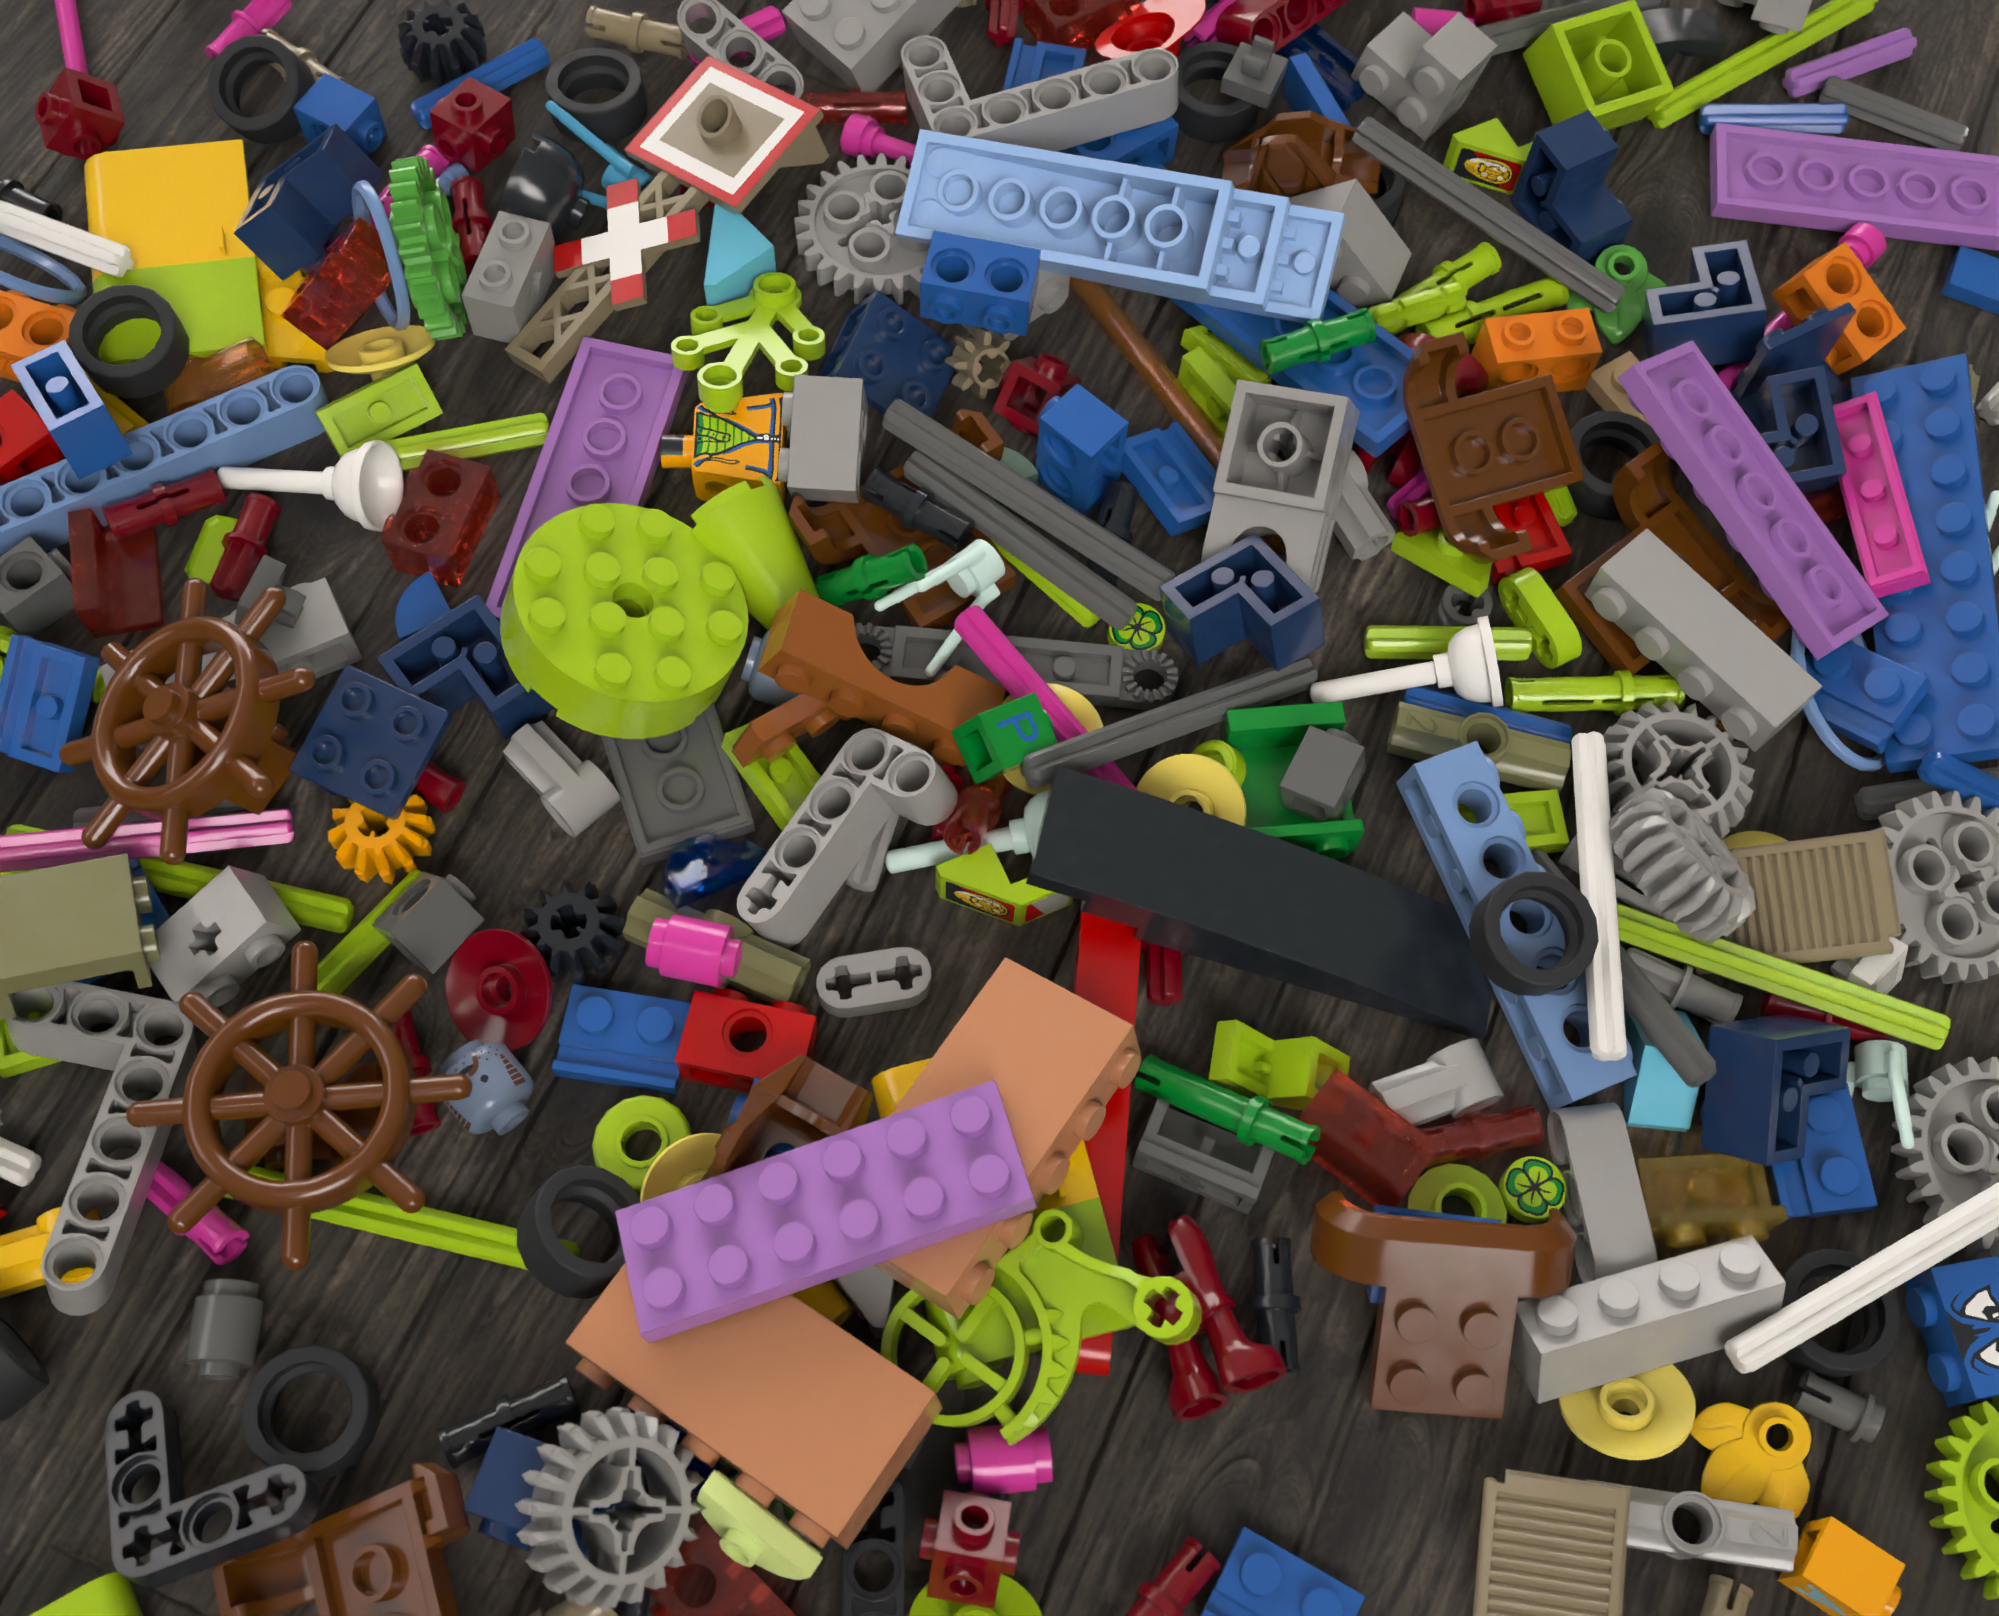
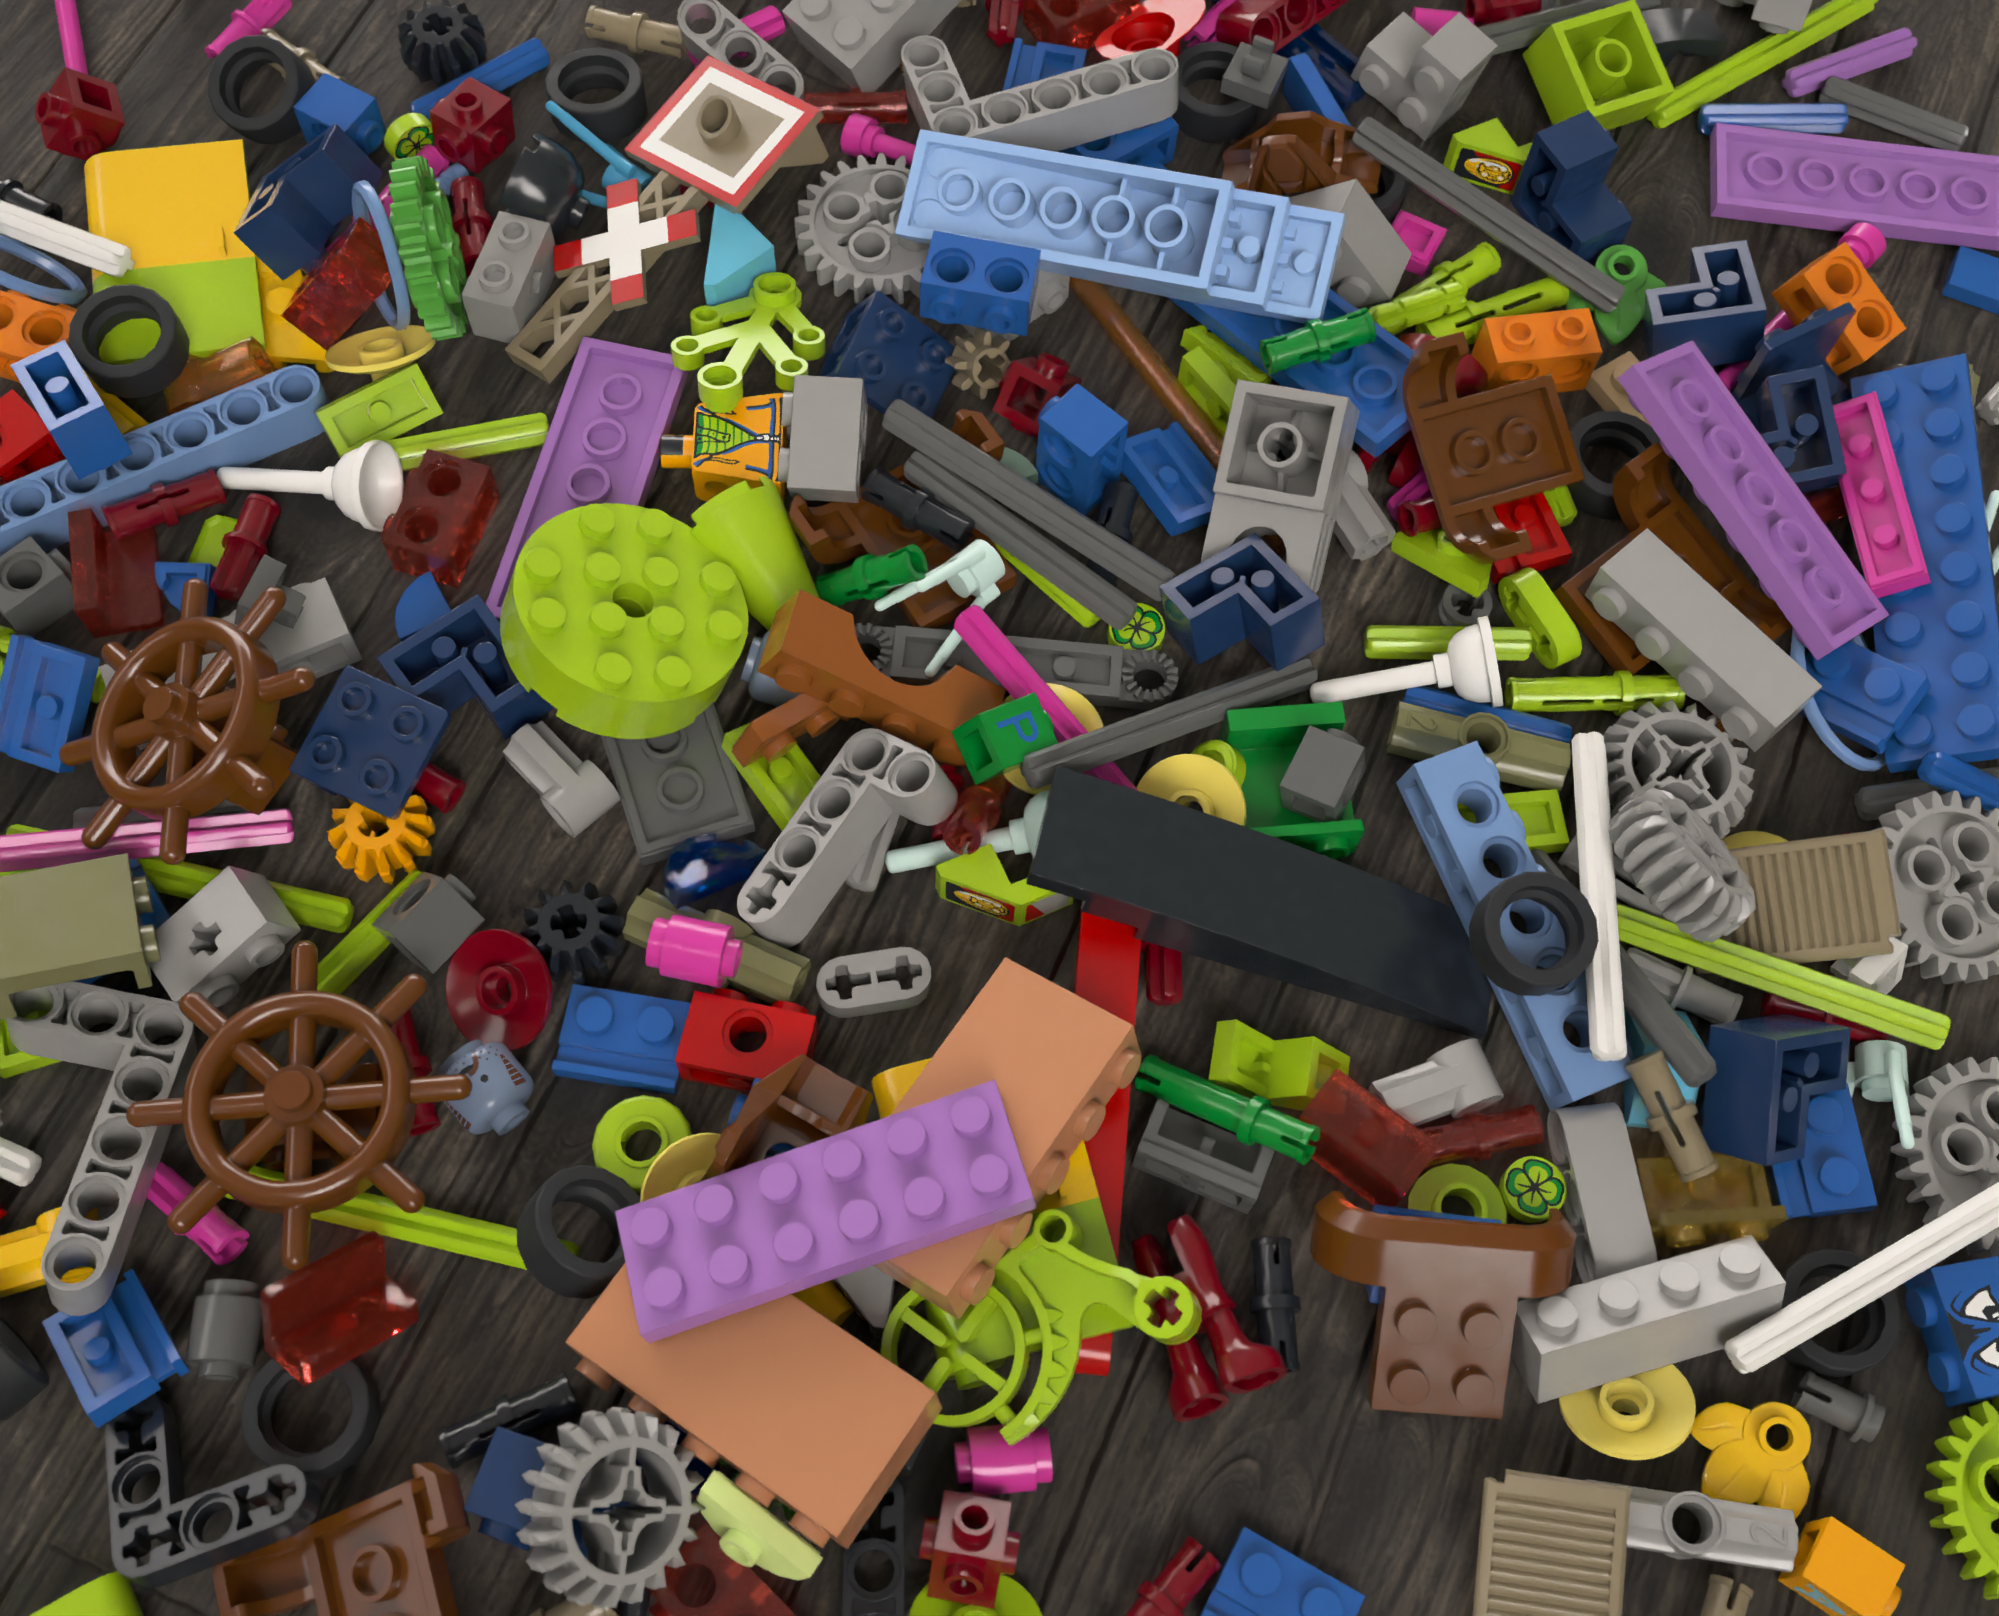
(116, 1352): none -> blue plate
(173, 575): none -> blue tile
(334, 1310): none -> clear red panel
(408, 135): none -> lime tile
(1421, 239): none -> dark pink tile
(1656, 1081): none -> dark tan pin

